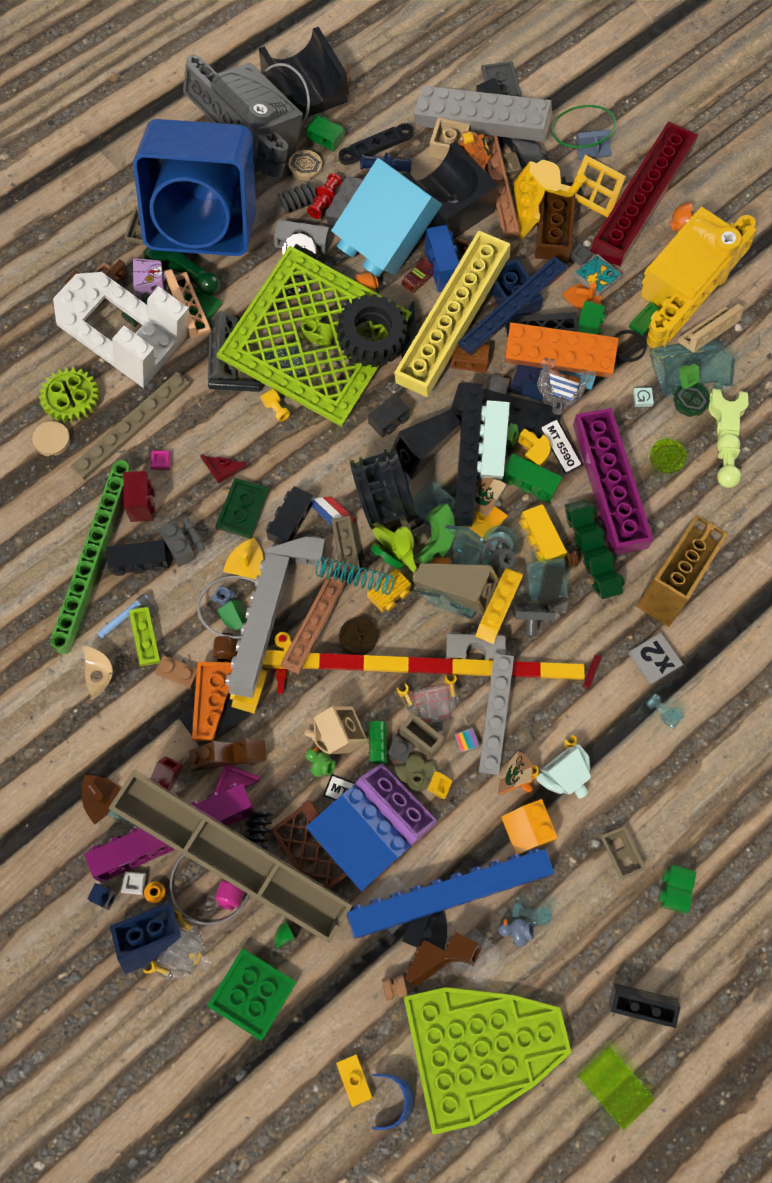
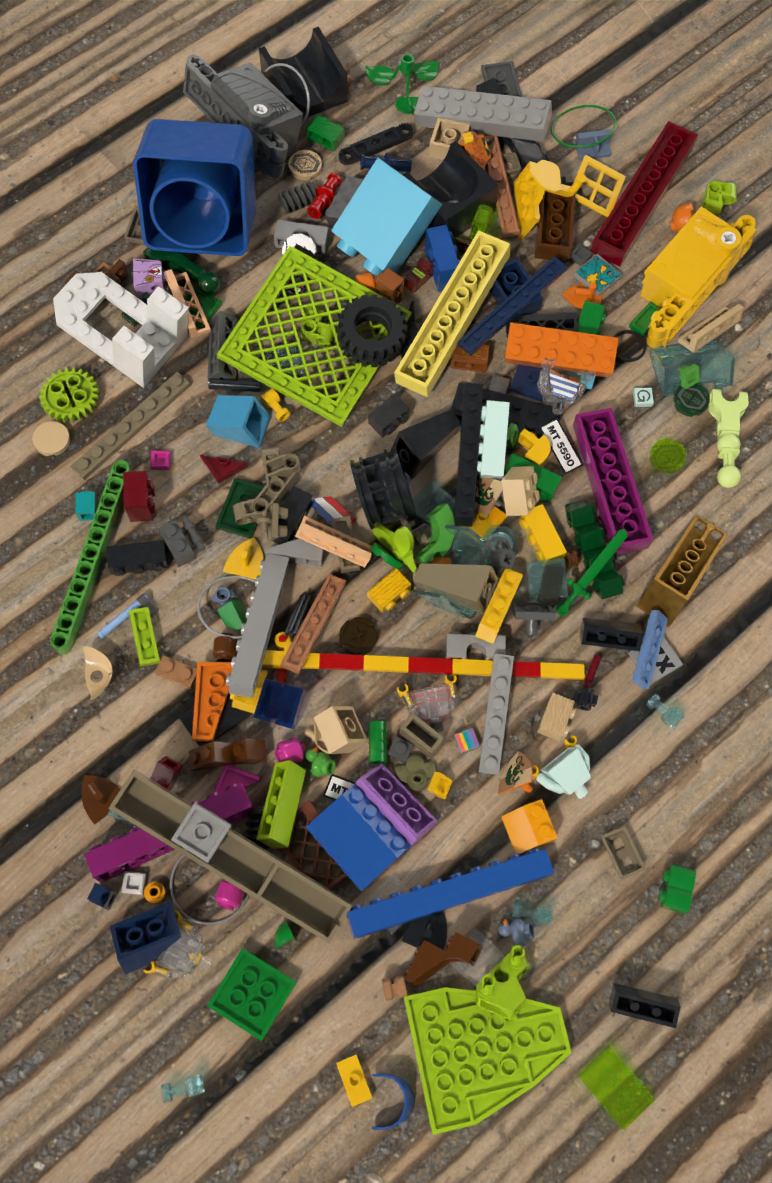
(86, 505): none -> teal brick
(190, 1087): none -> clear light blue leg
(201, 832): none -> light grey tile
(239, 419): none -> dark azure slope
(271, 518): none -> dark tan hips
(279, 703): none -> clear blue piece
(280, 472): none -> dark tan connector
(281, 805): none -> lime brick
(290, 750): none -> dark pink head
(298, 615): none -> black axle
(323, 568): teal piece -> none
(332, 544): none -> light nougat fence
(382, 75): none -> green plant
(390, 286): none -> dark orange brick
(481, 220): none -> clear neon green brick
(506, 997): none -> lime piece
(520, 490): none -> tan brick
(556, 716): none -> tan brick
(585, 698): none -> black gear
(591, 573): none -> green sword
(611, 634): none -> black brick
(650, 649): none -> medium blue plate
(718, 194): none -> lime piece

